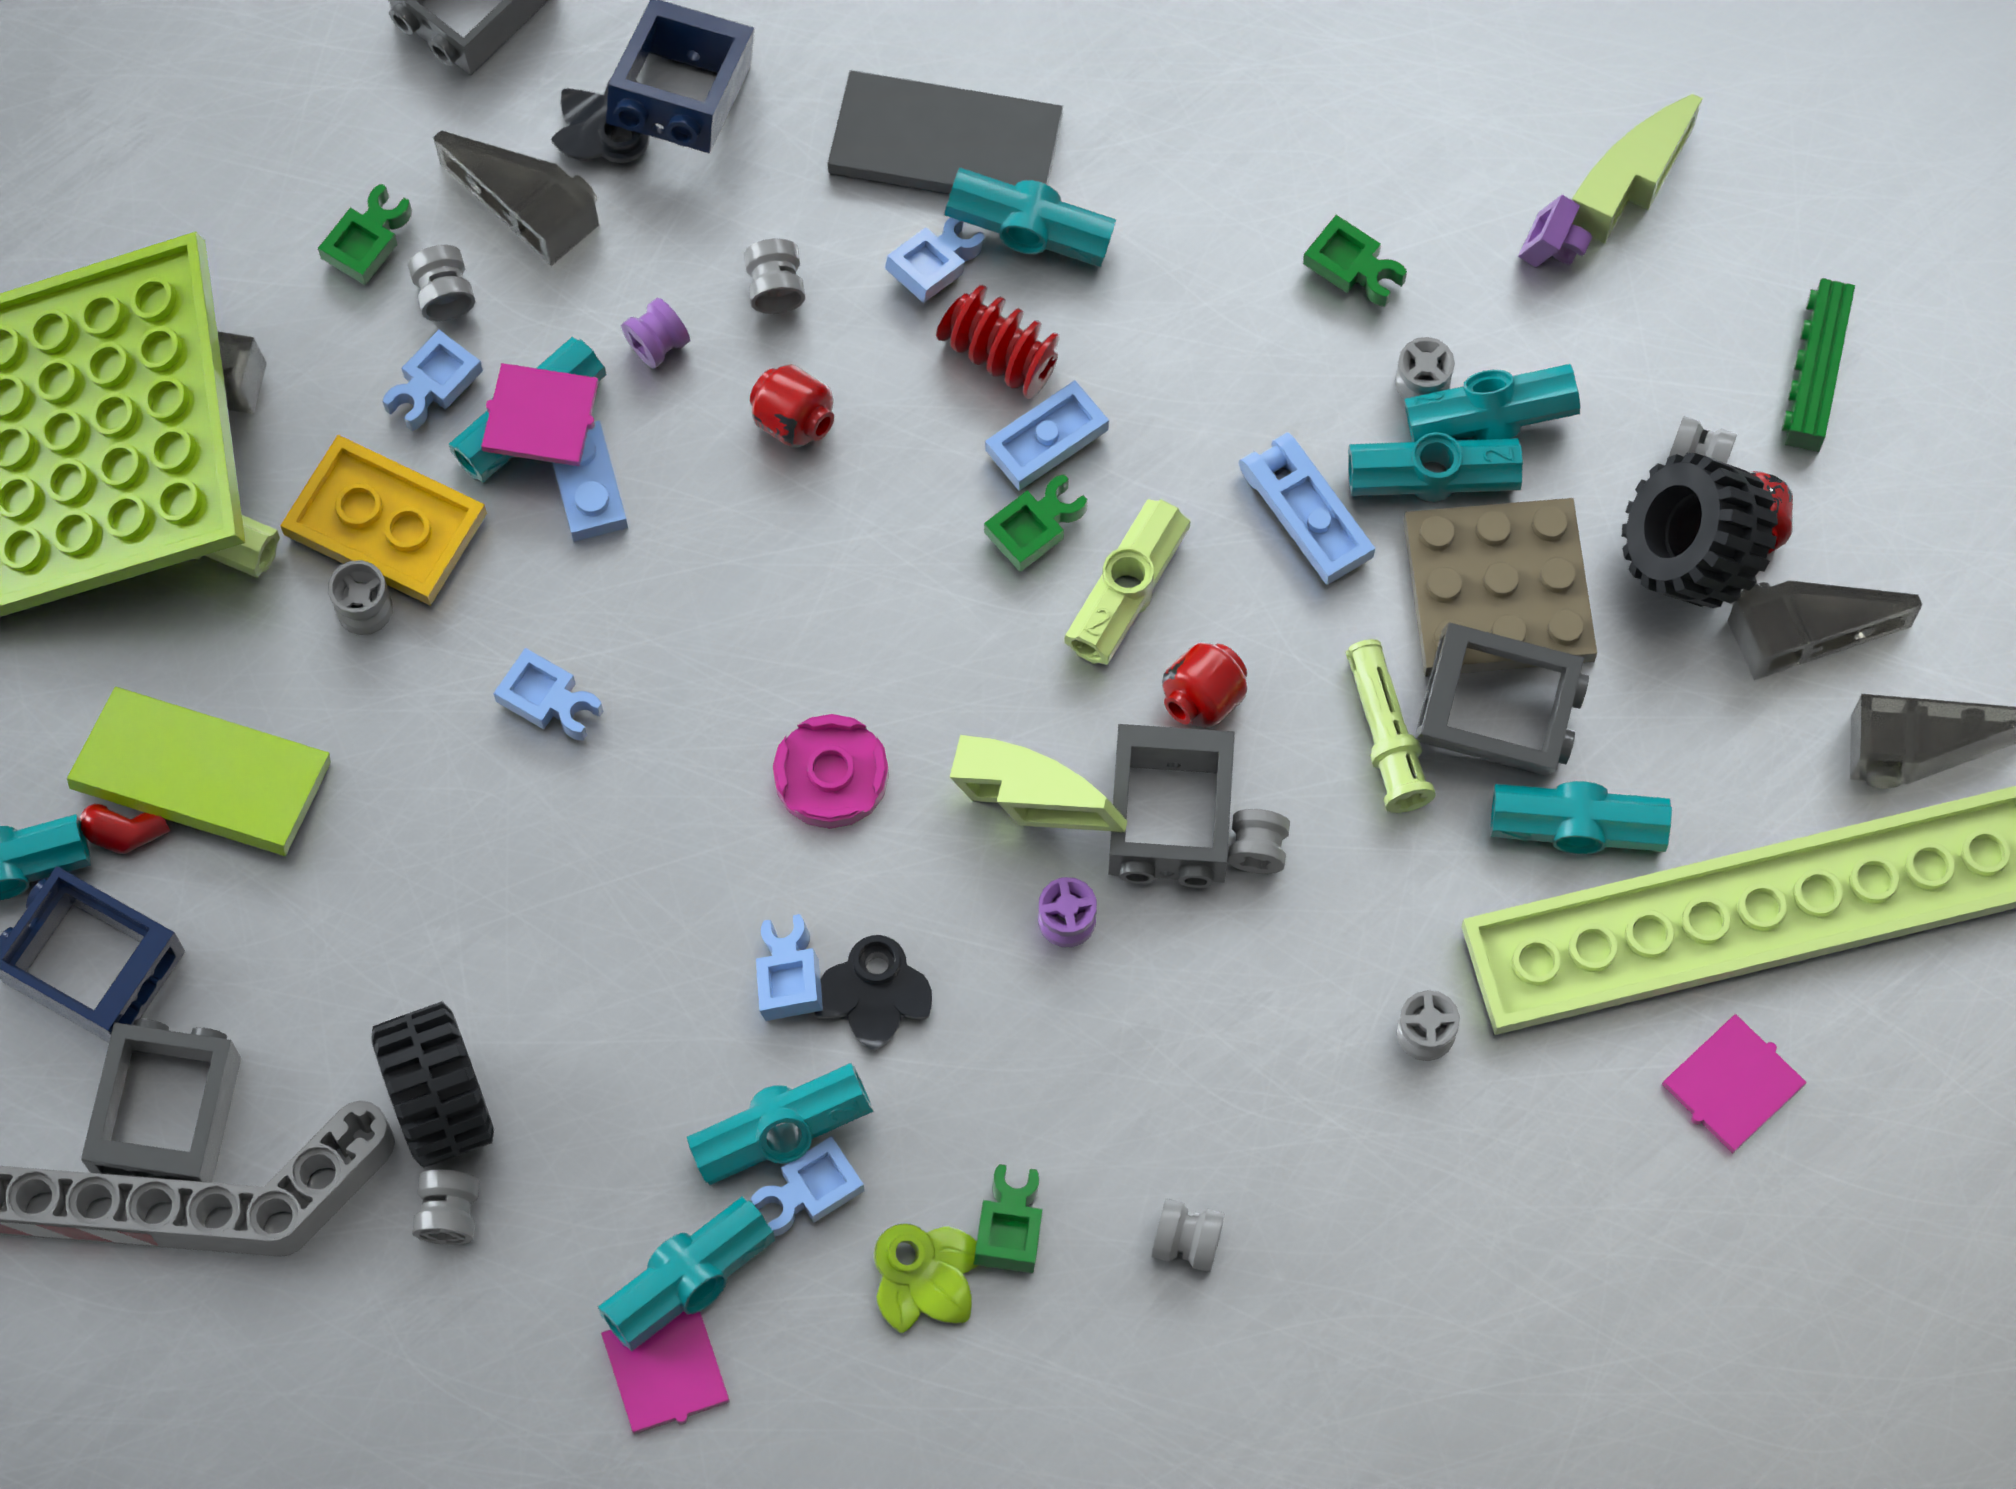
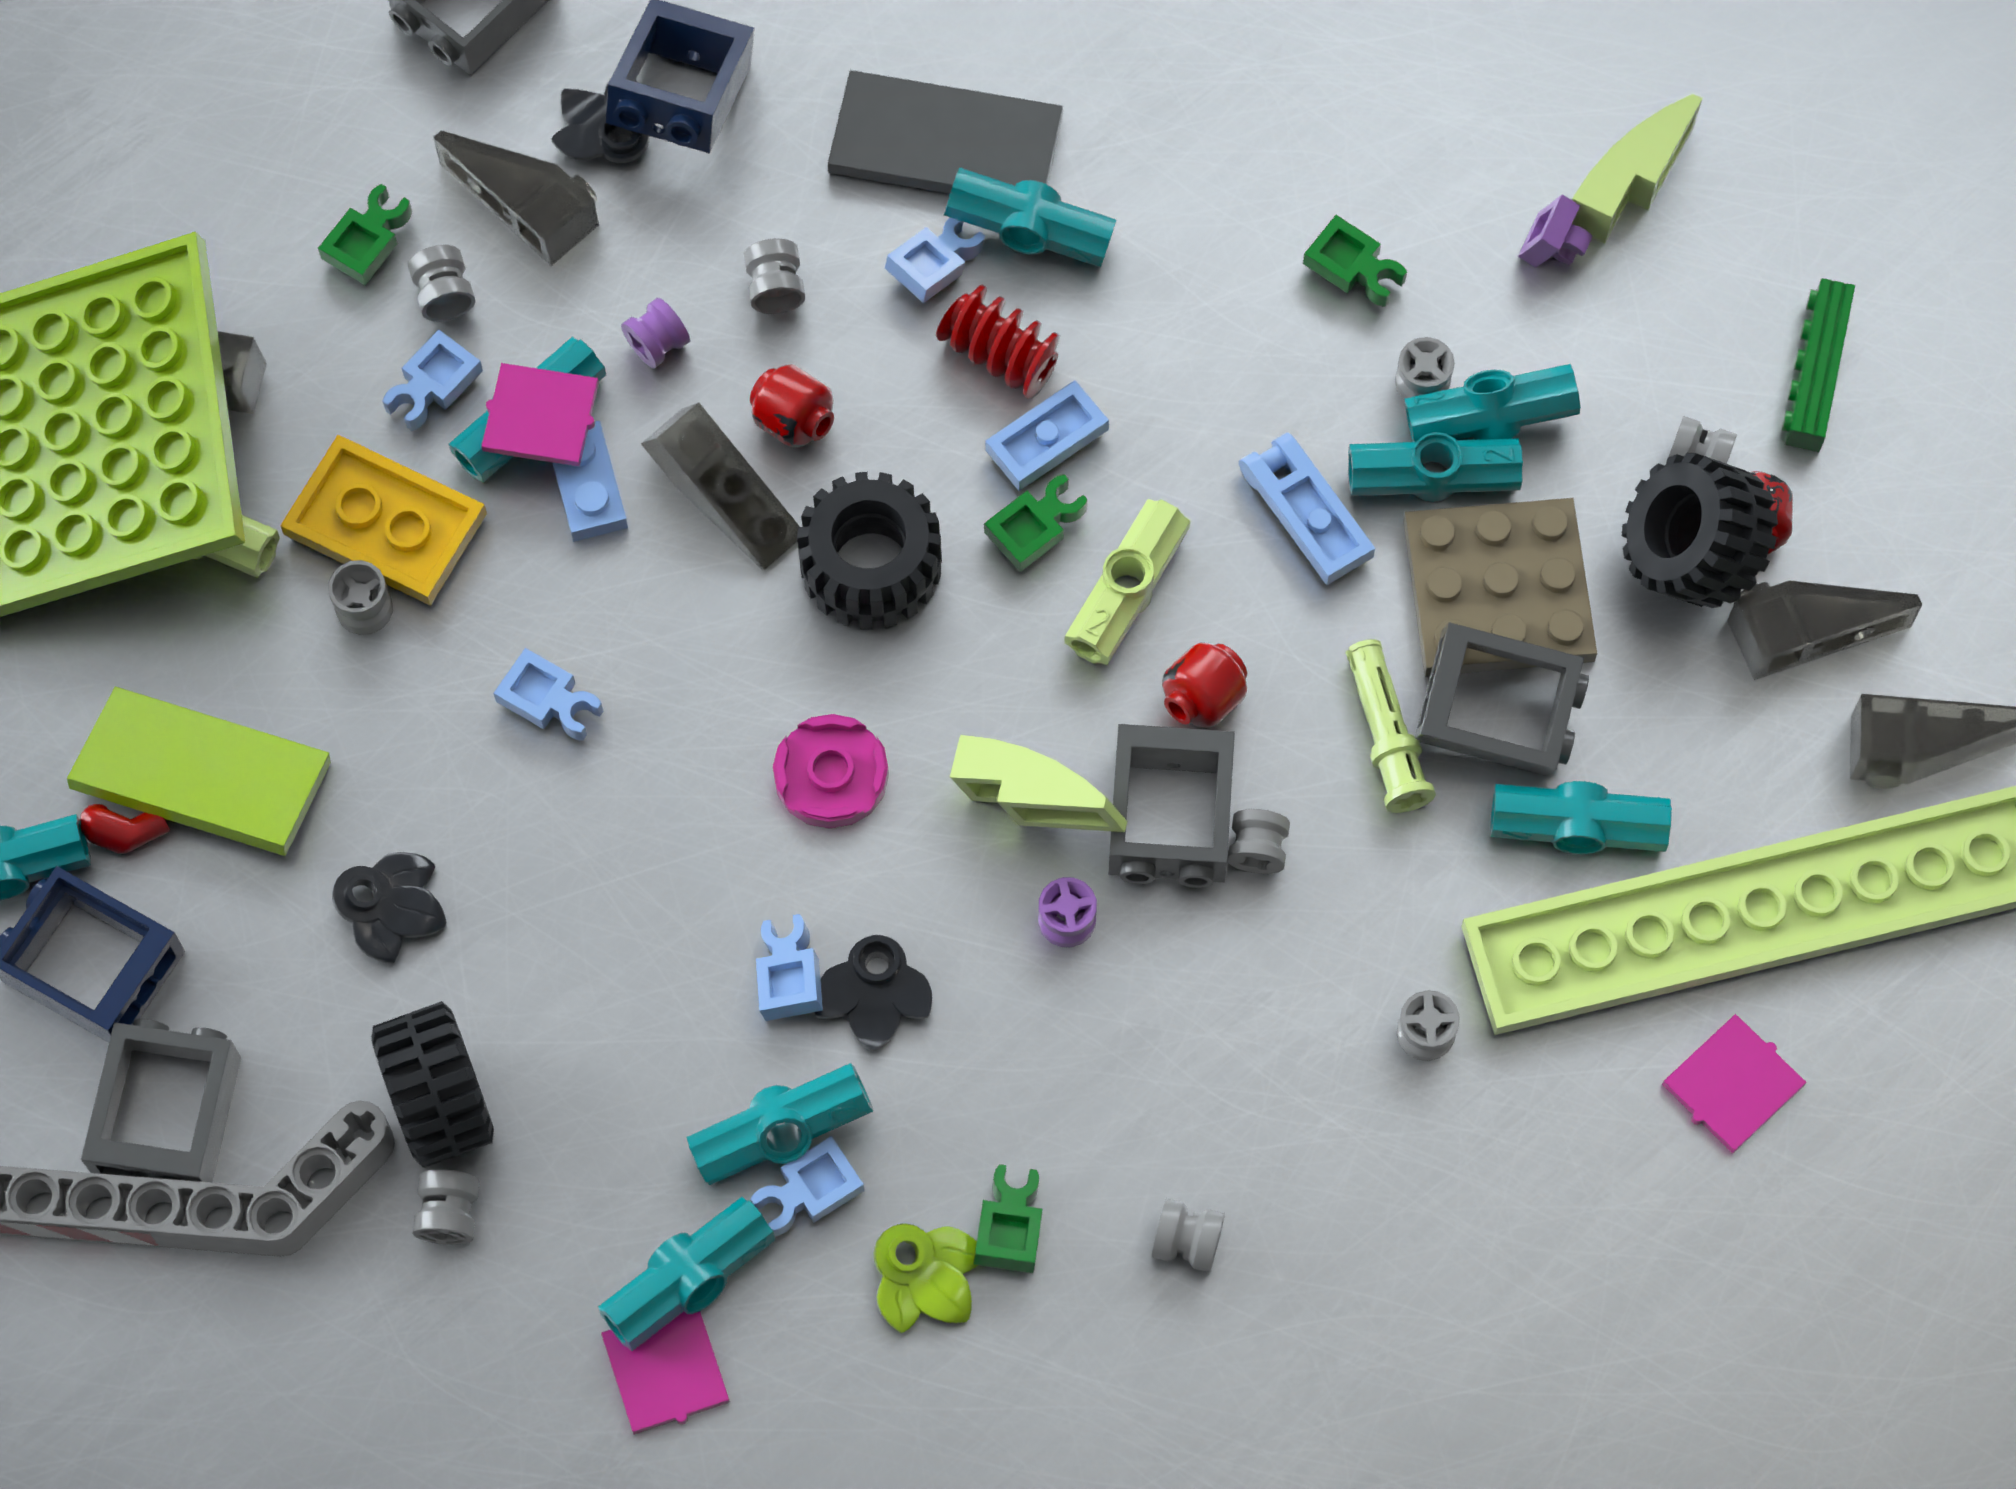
(398, 904): none -> black plate
(722, 484): none -> clear smoke slope
(862, 509): none -> black tyre

